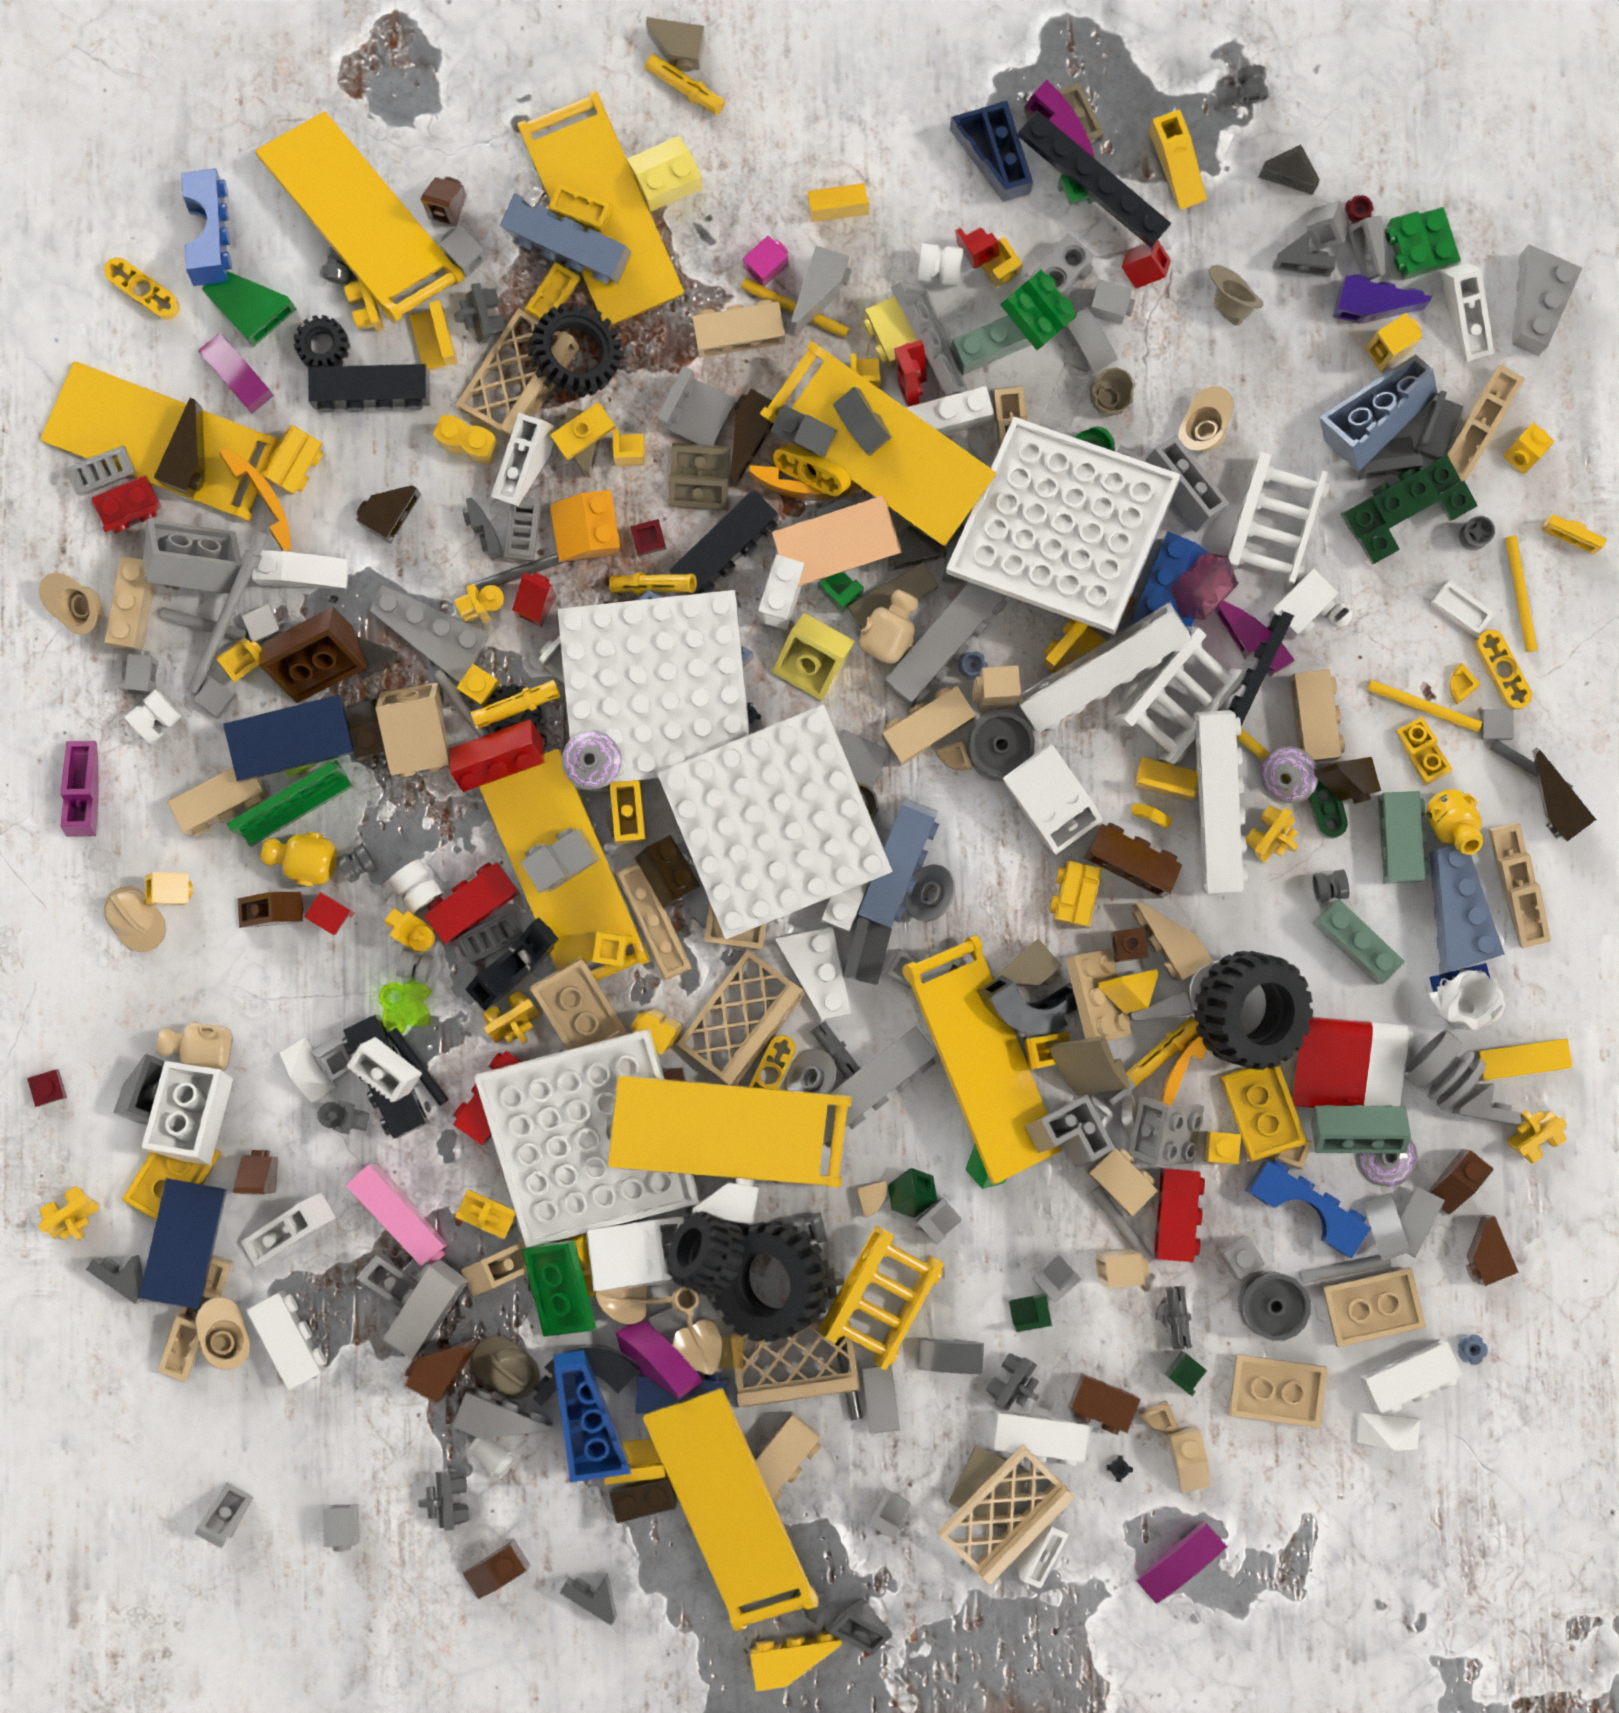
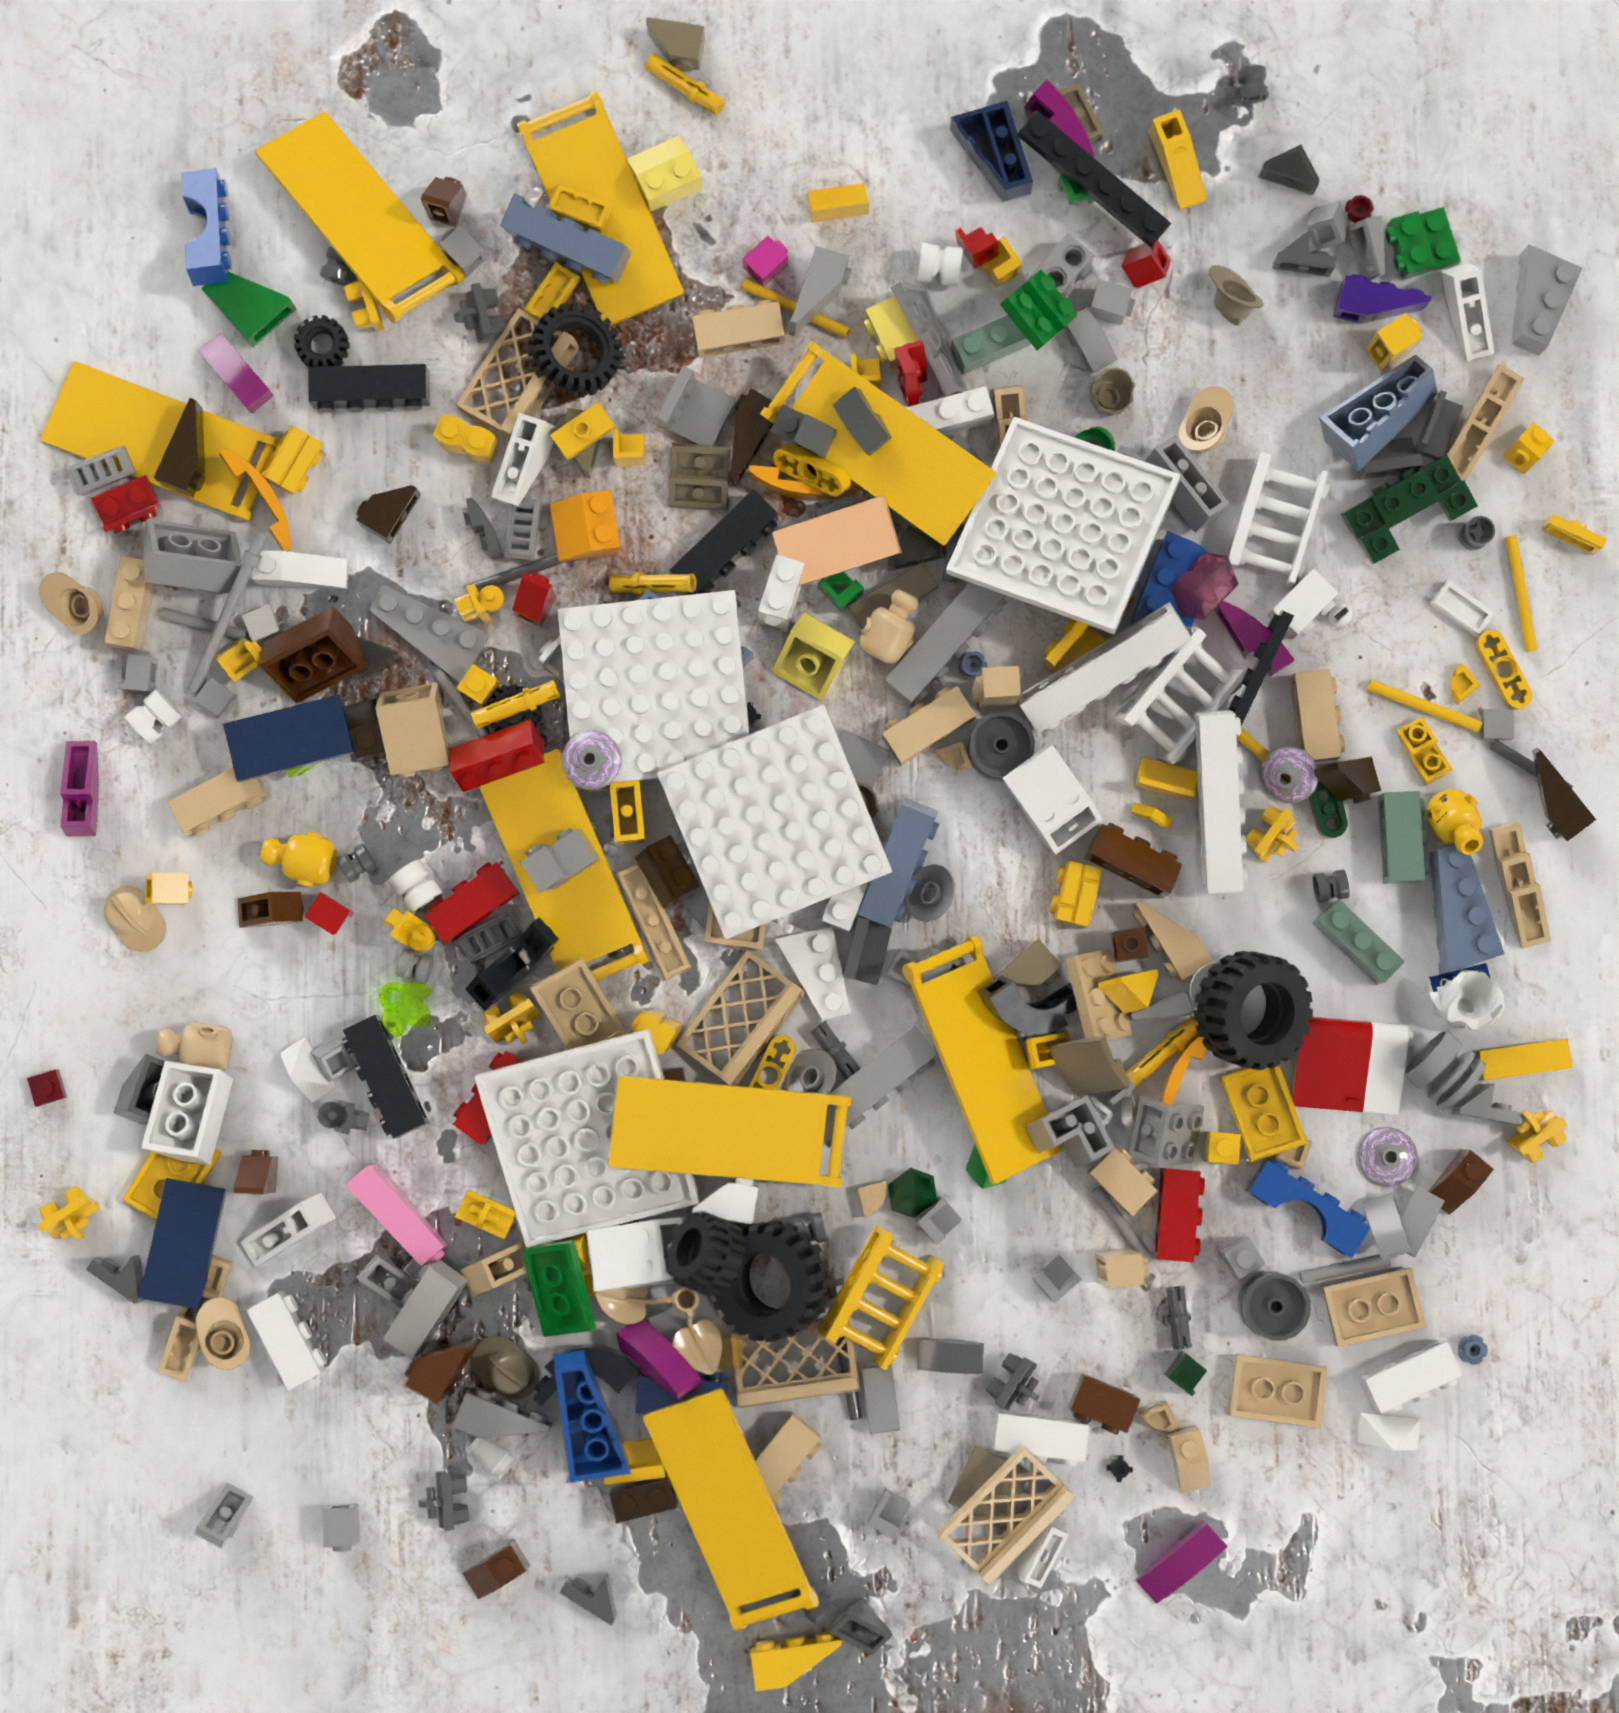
(162, 294): yellow beam -> none
(291, 803): green fence -> none
(384, 1069): white brick -> none
(411, 1057): black bar -> none
(433, 337): yellow panel -> none
(610, 948): yellow panel -> none
(648, 537): dark red plate -> none
(1030, 1313): dark green panel -> none
(1360, 1129): sand green brick -> none
(1489, 1254): reddish brown slope -> none

